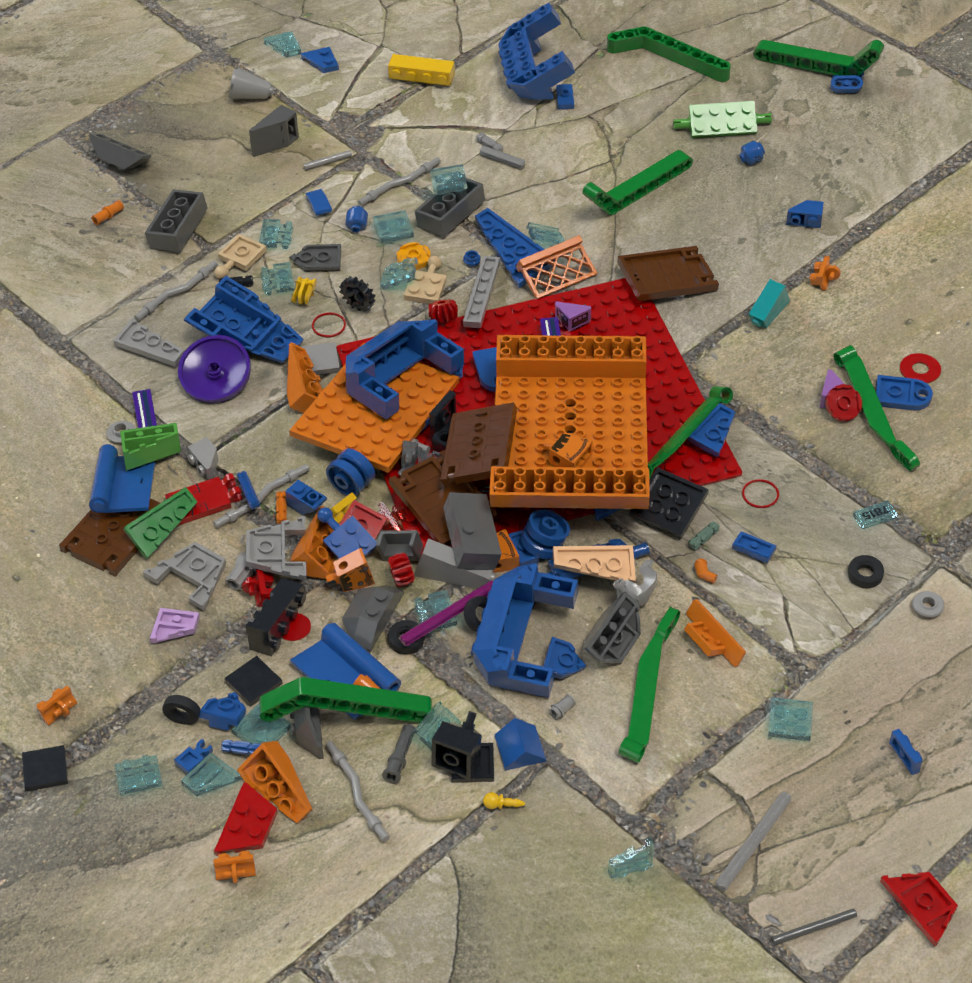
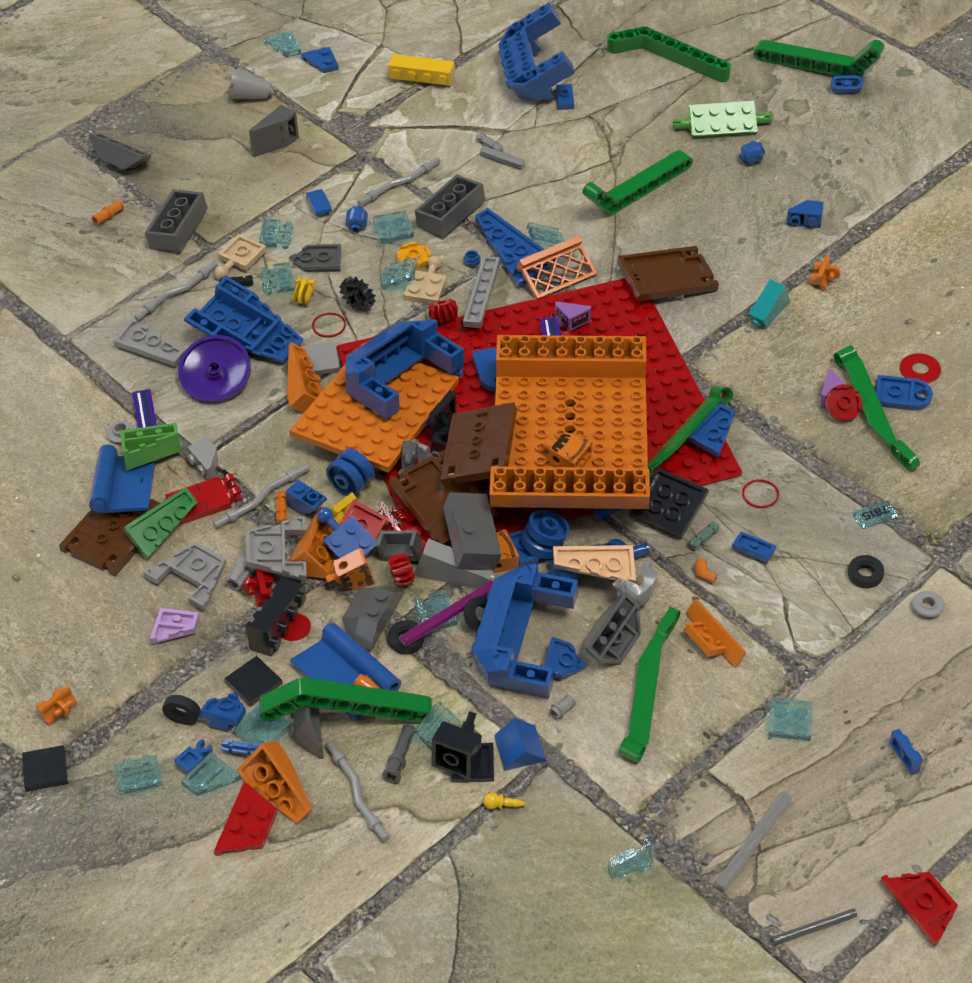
(234, 867): orange hips -> none
(248, 489): blue axle -> none
(326, 160): light grey bar -> none
(448, 179): clear light blue plate -> none

